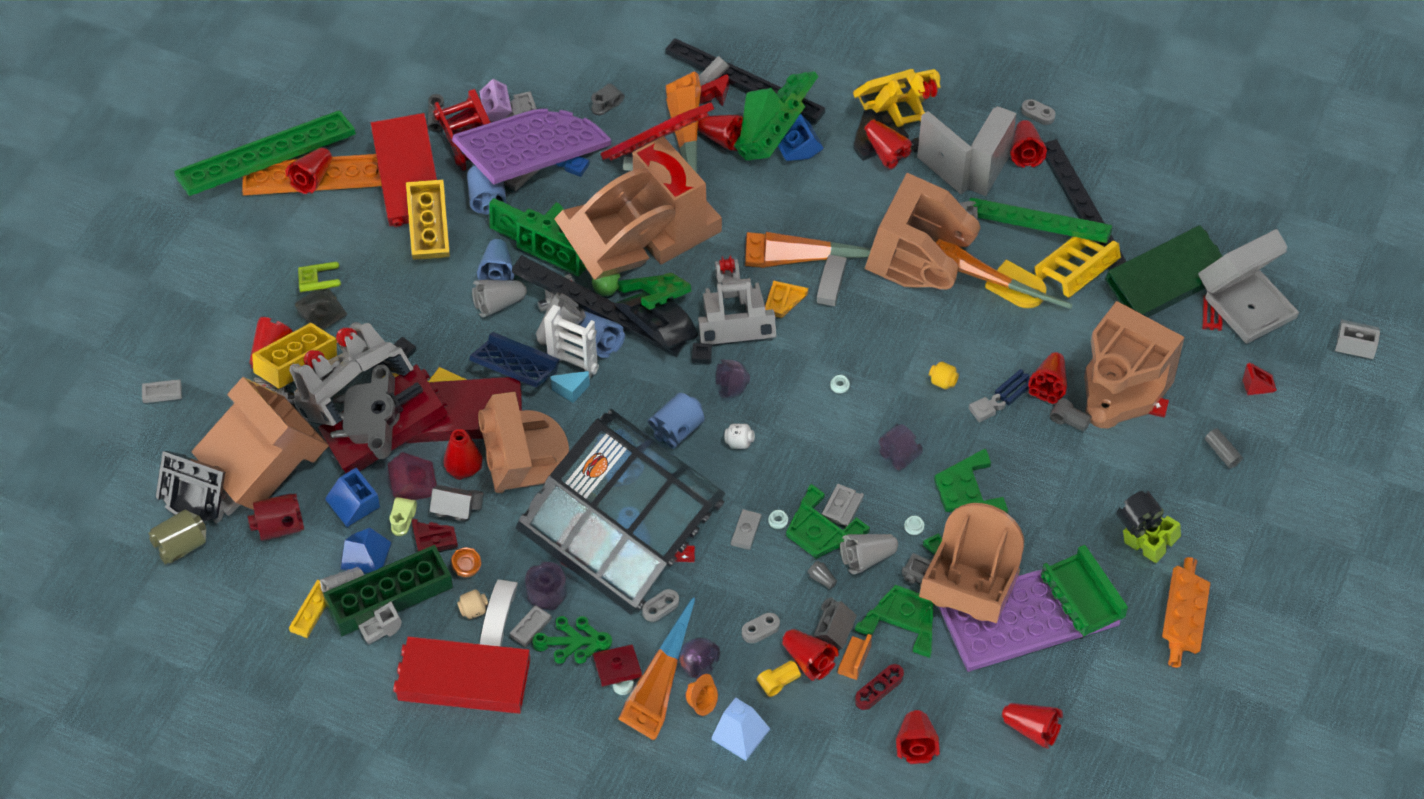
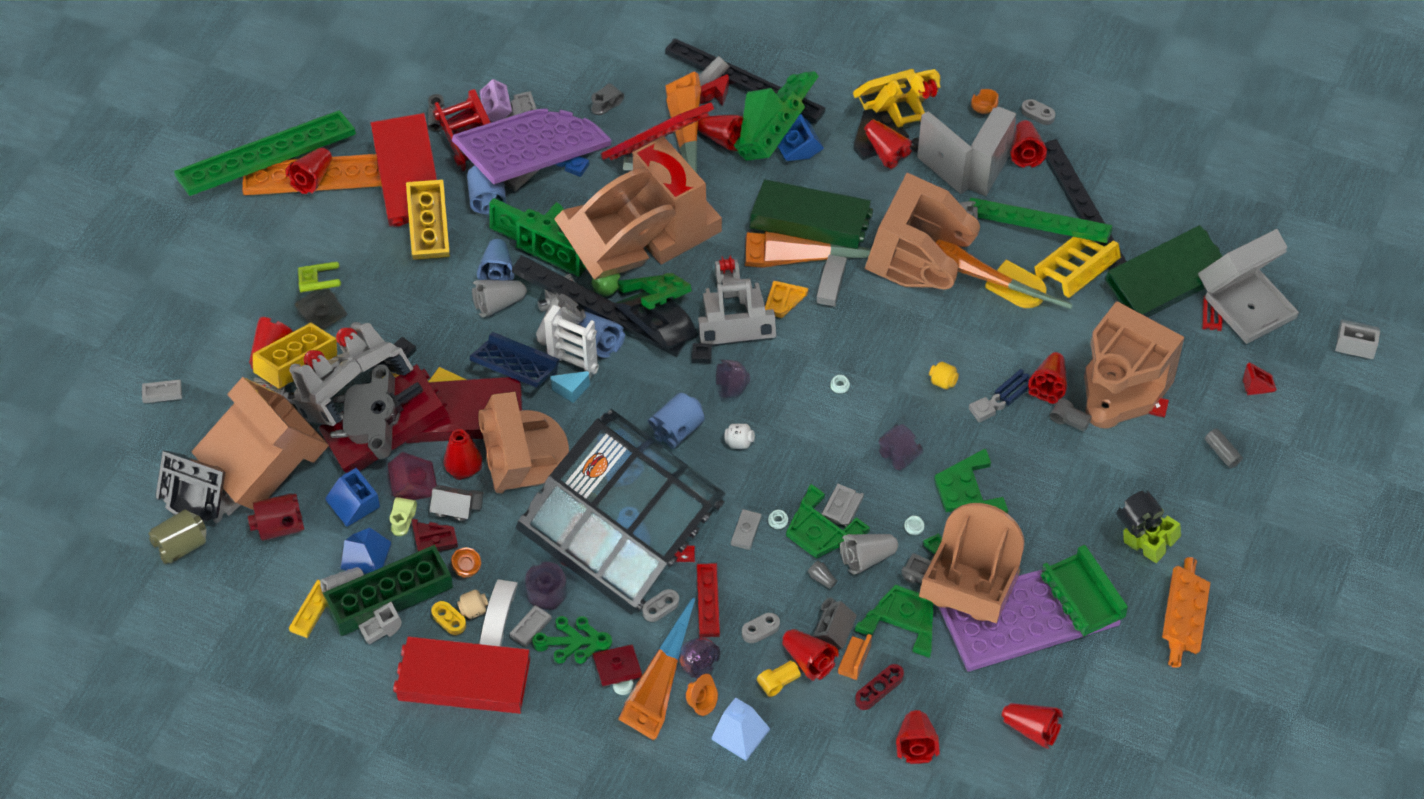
(451, 618): none -> yellow plate
(708, 600): none -> red tile
(811, 214): none -> dark green brick
(985, 101): none -> orange hair

